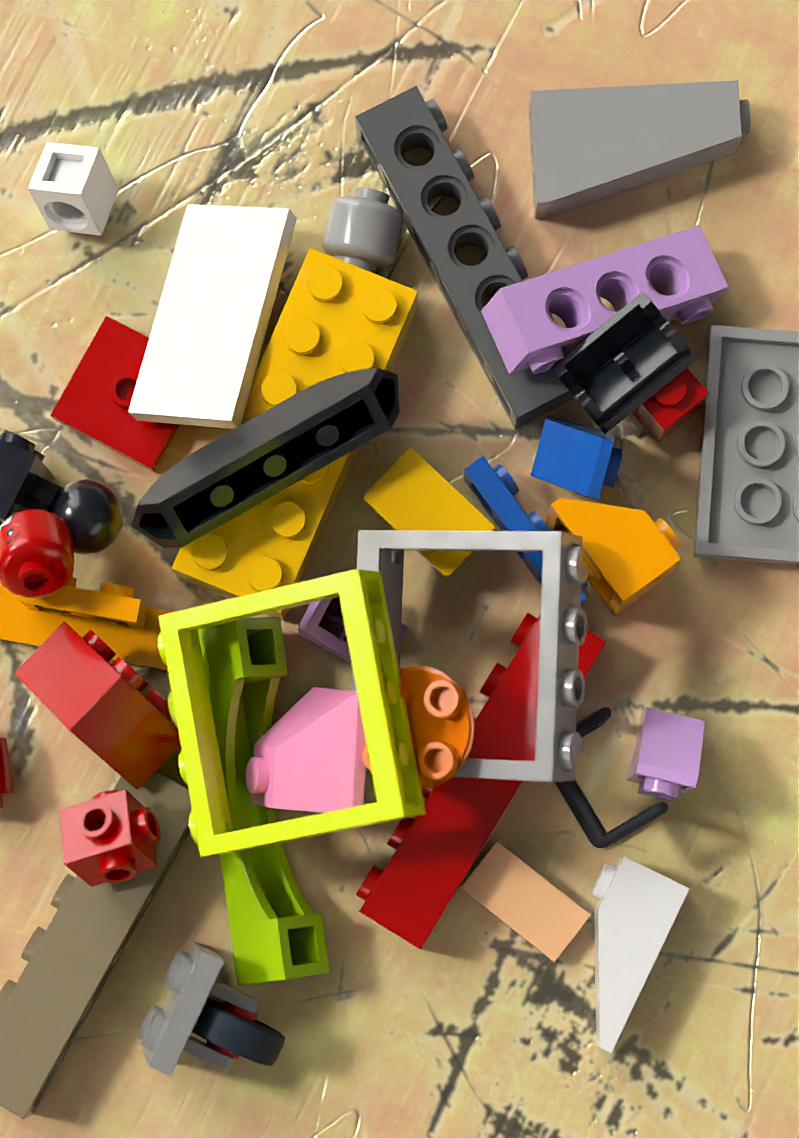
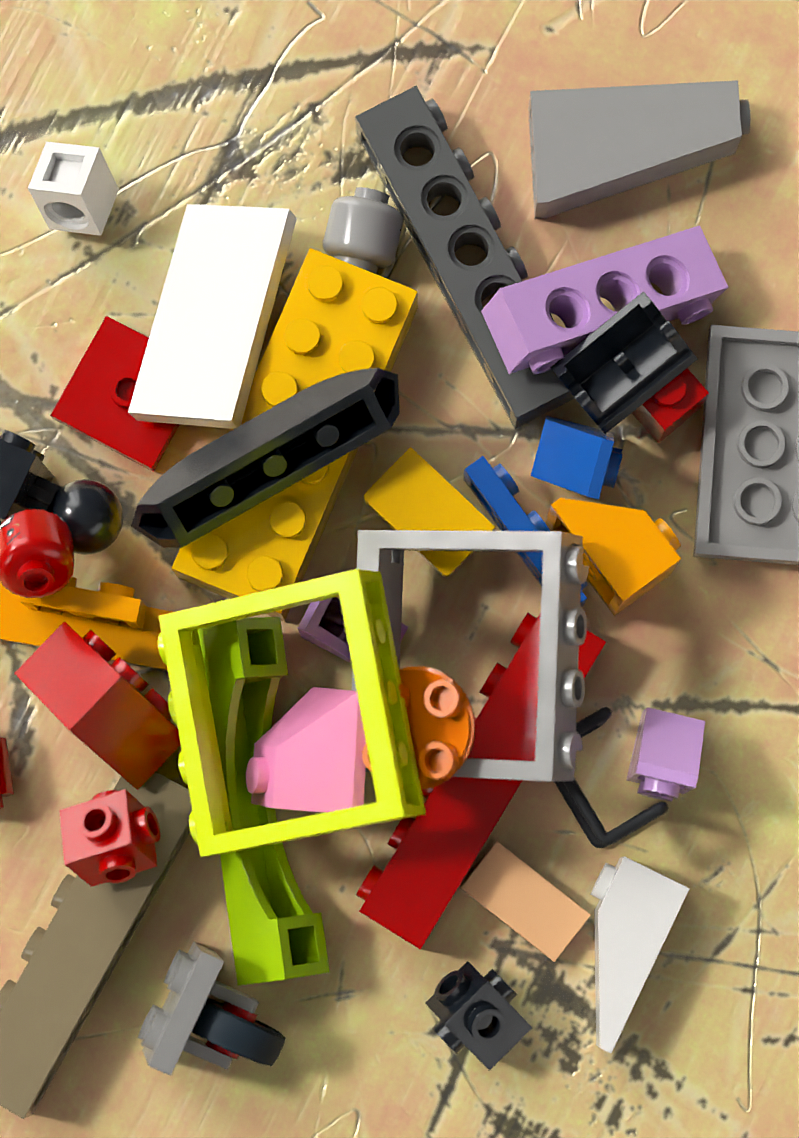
(477, 1014): none -> black brick

